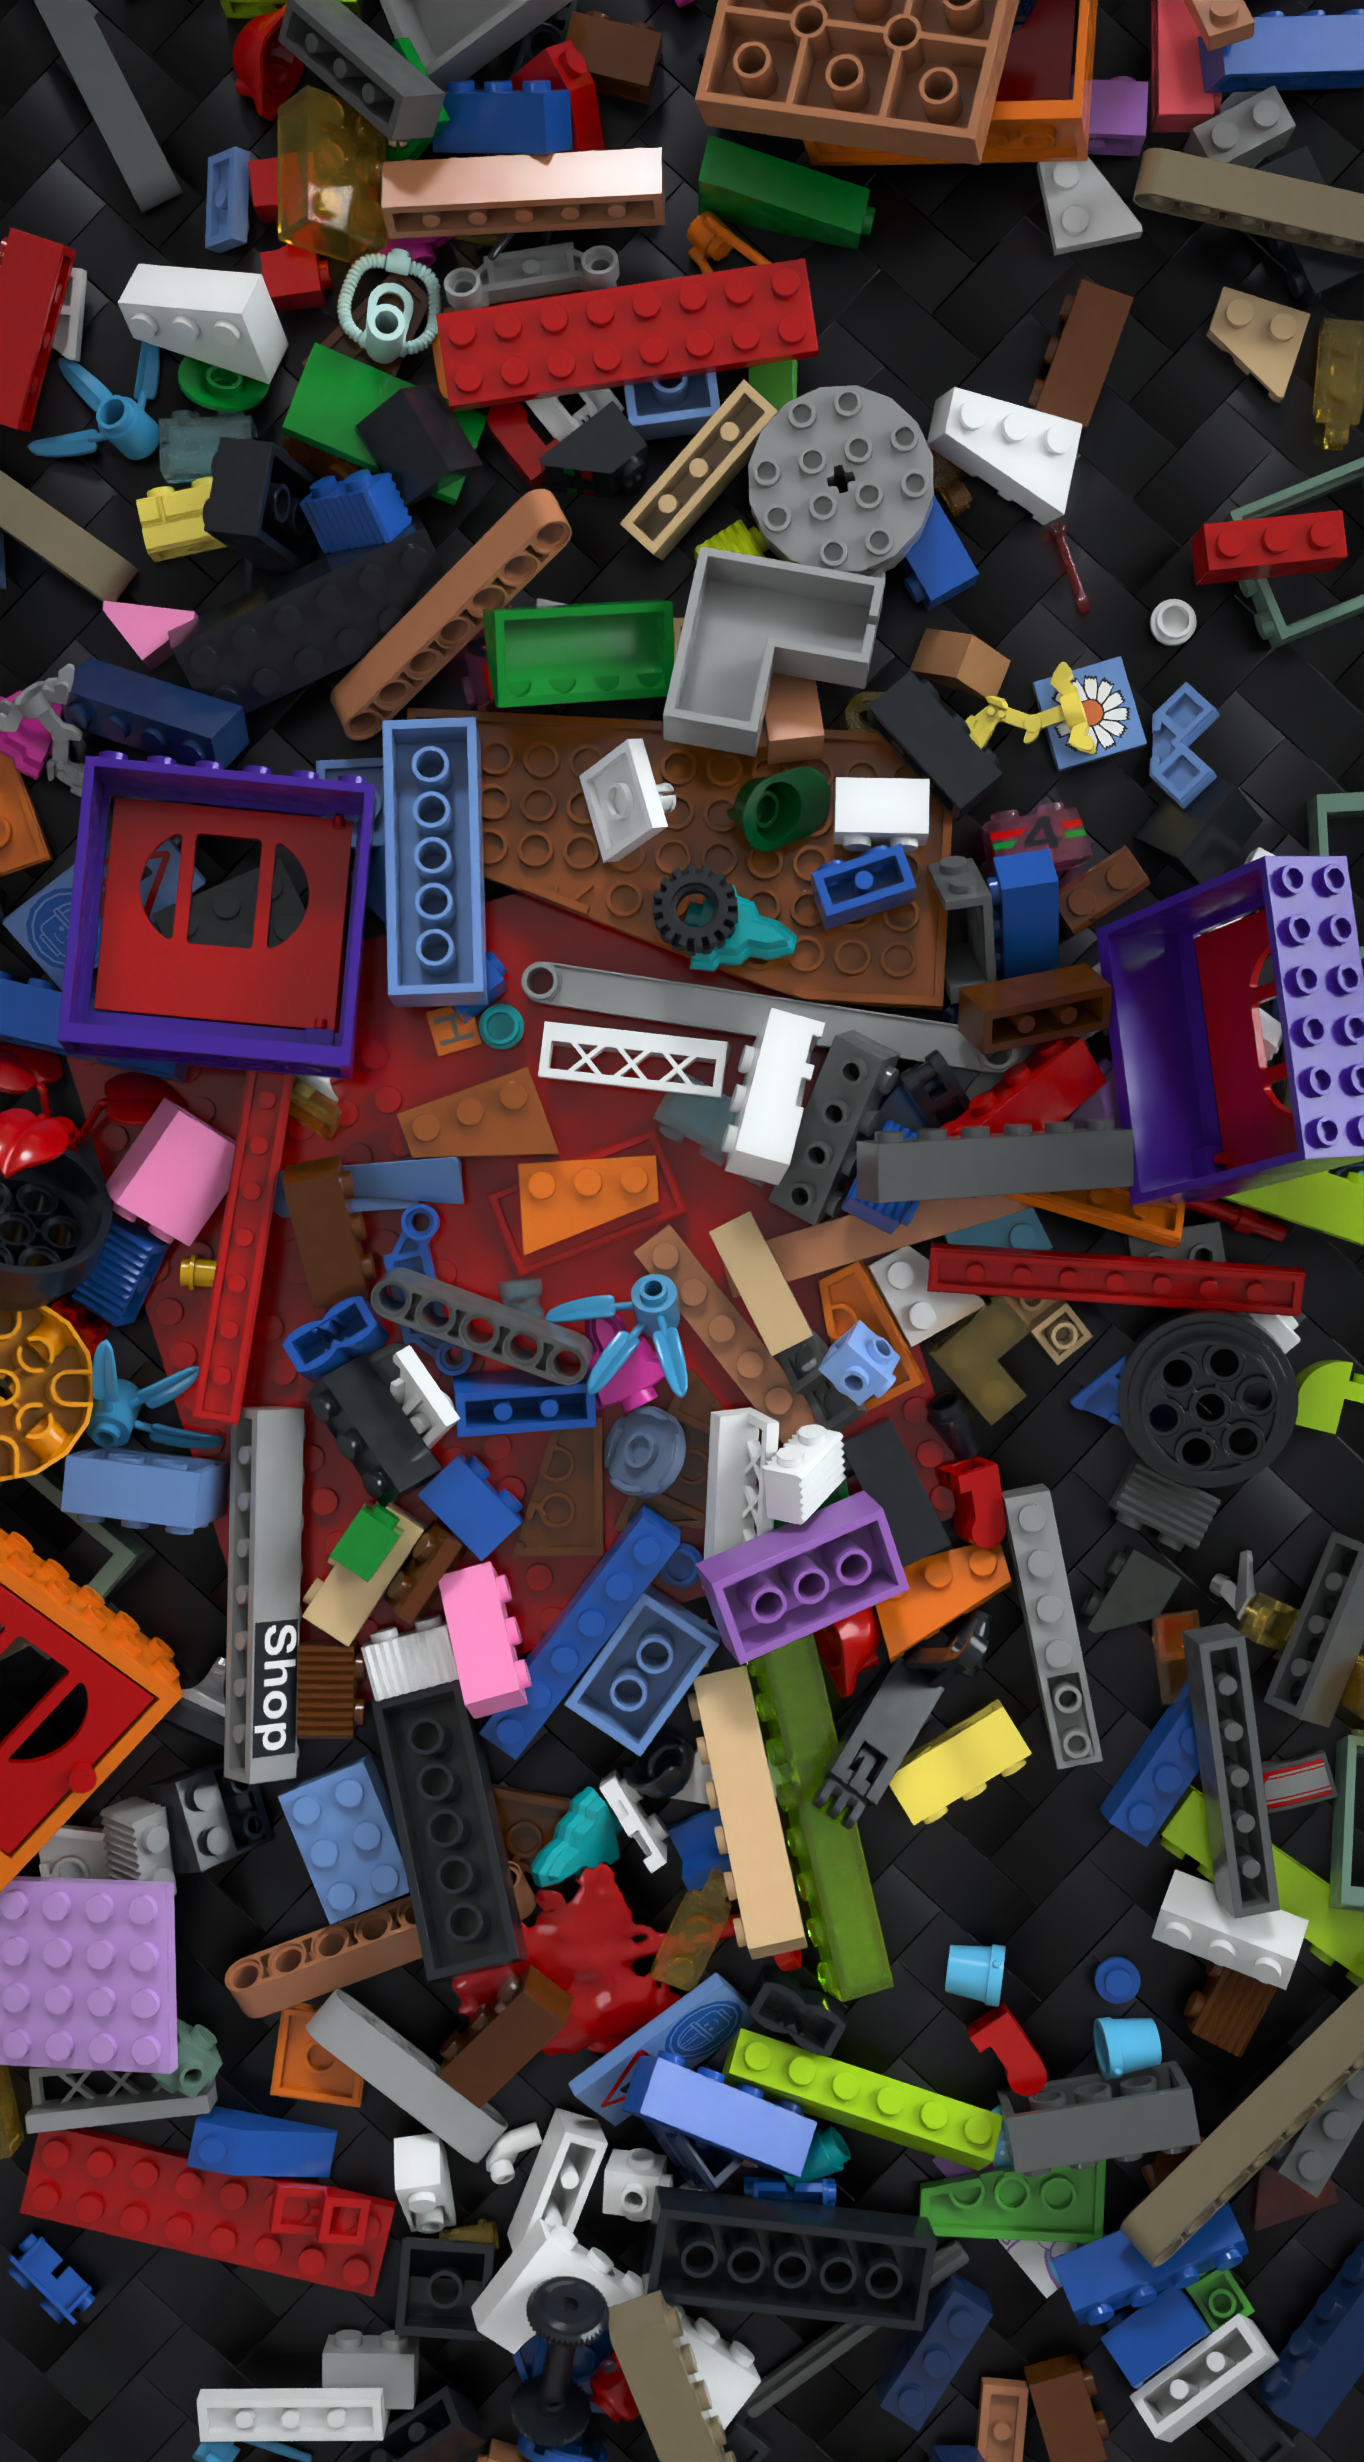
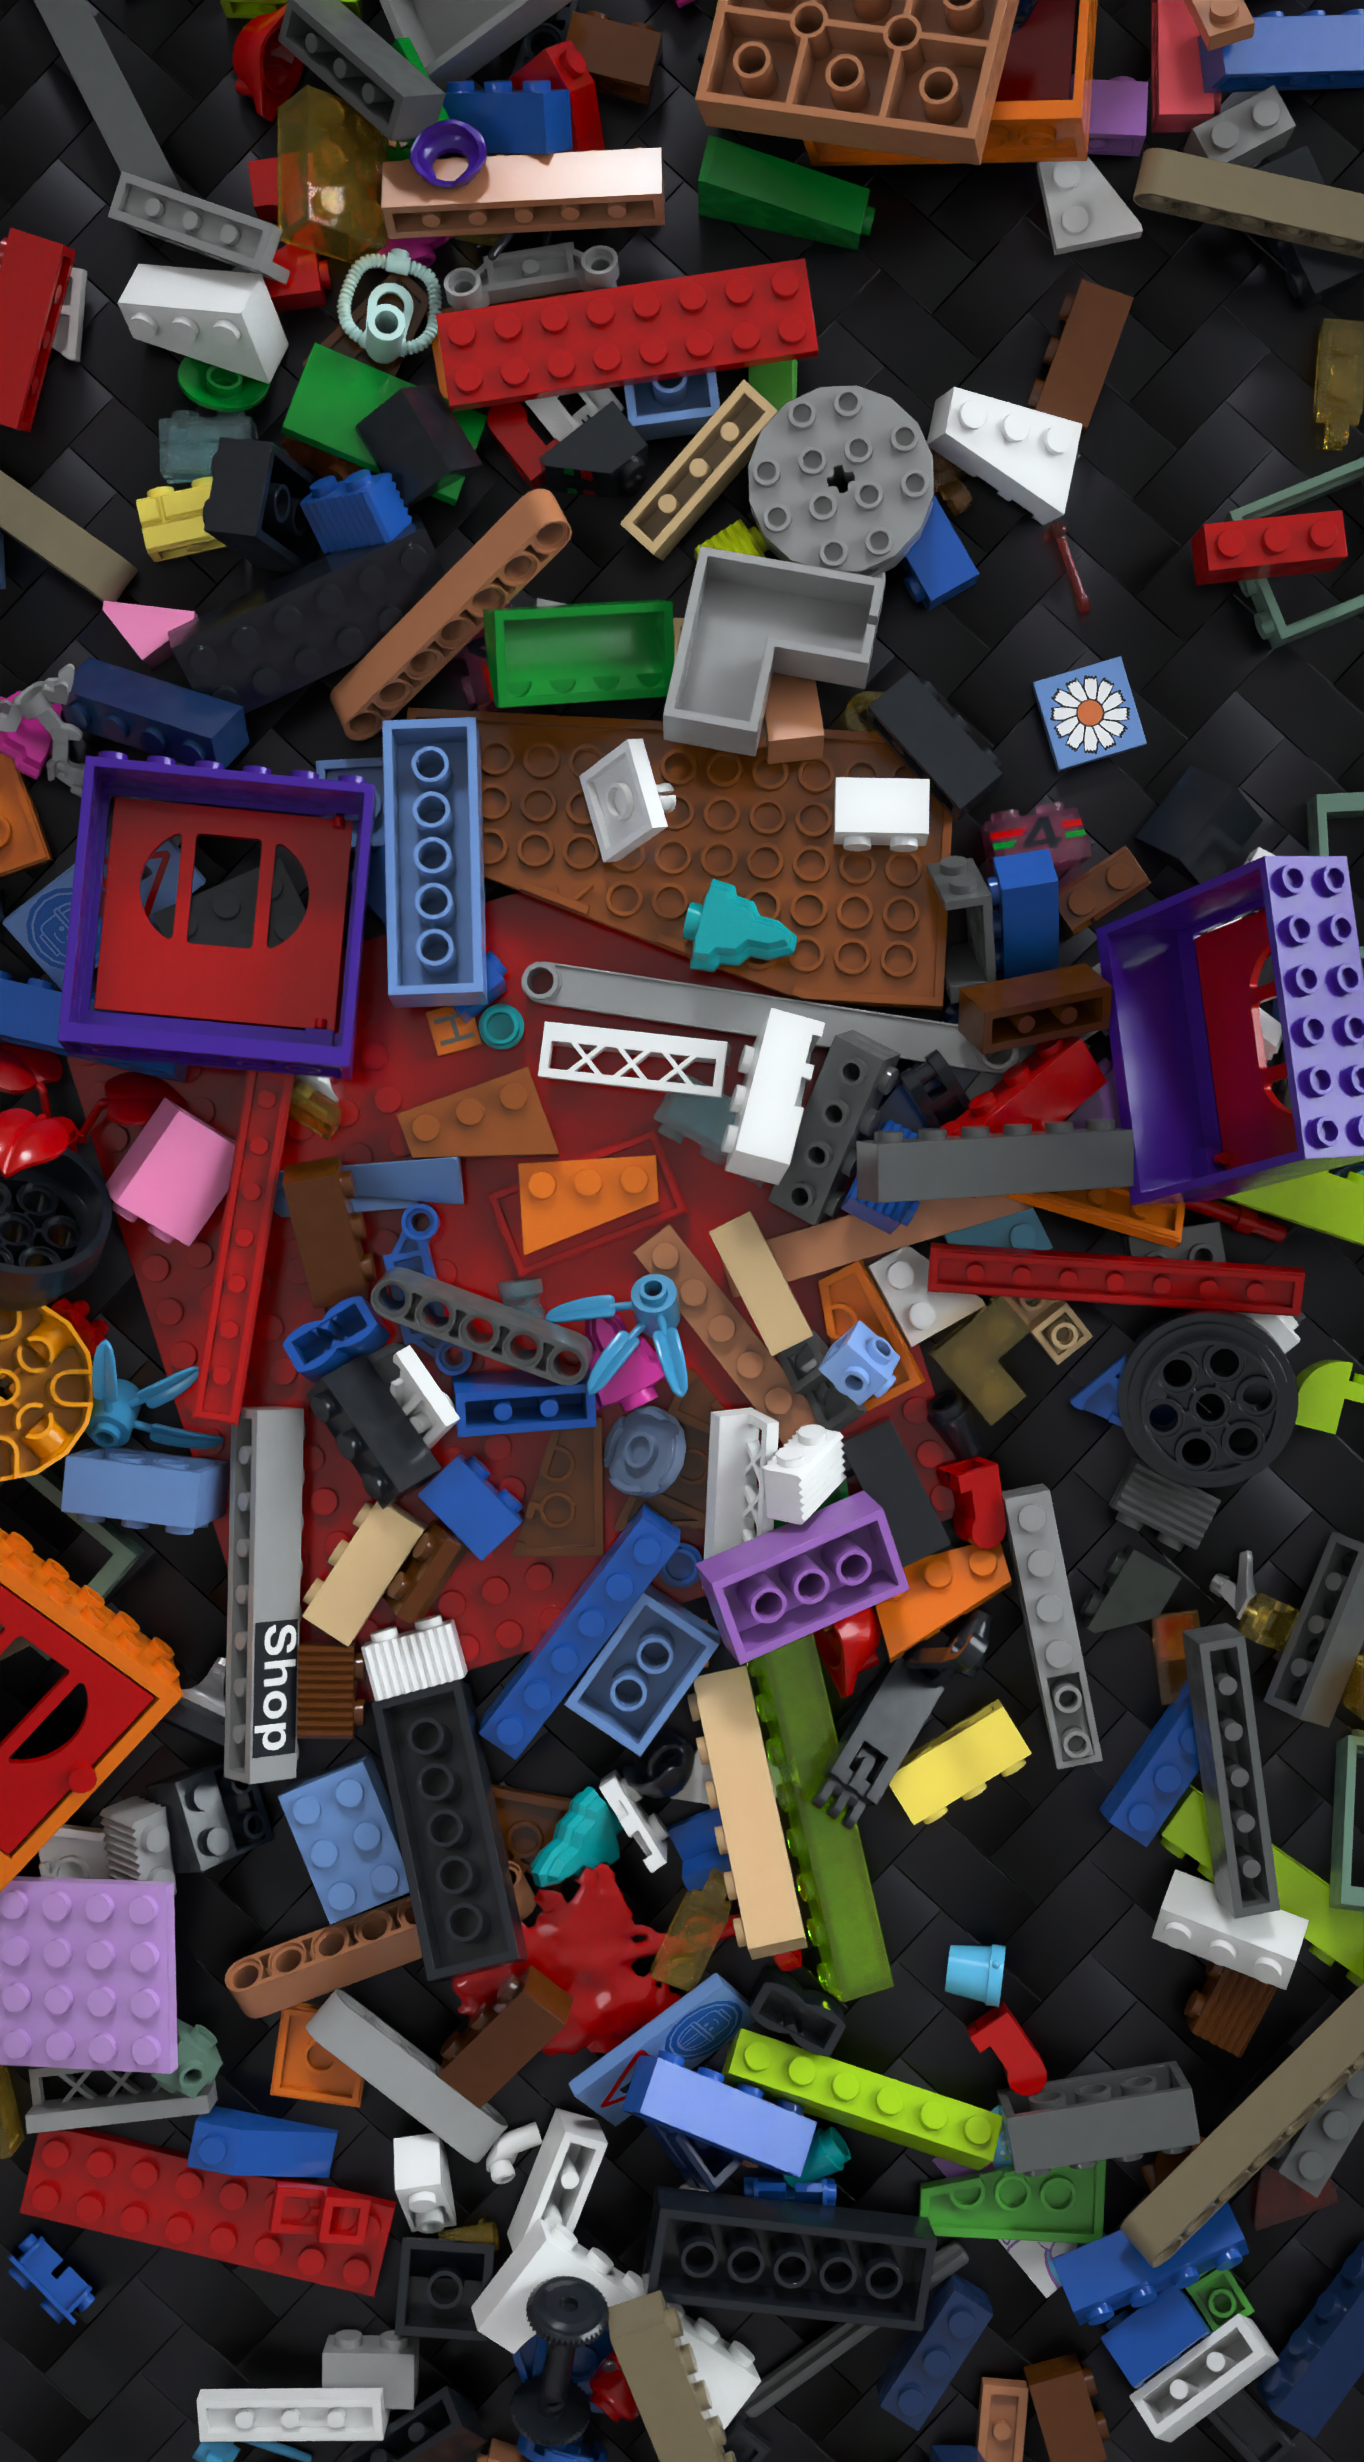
(118, 417): dark azure plant -> none
(123, 1273): blue brick -> none
(197, 1272): yellow pin -> none
(198, 226): none -> light grey fence
(227, 200): medium blue plate -> none
(368, 1541): green brick -> none
(444, 138): none -> dark purple piece
(484, 1640): bright pink brick -> none
(631, 2182): white brick -> none
(695, 882): black tyre -> none
(715, 240): orange plant -> none
(781, 807): dark green piece -> none
(862, 885): blue brick -> none
(960, 663): medium nougat slope -> none
(1070, 710): light yellow piece -> none
(1117, 1980): blue plate -> none
(1126, 2045): medium azure piece -> none
(1173, 622): white plate -> none
(1174, 729): medium blue tile -> none
(1259, 337): tan wing -> none
(1298, 1781): slope -> none

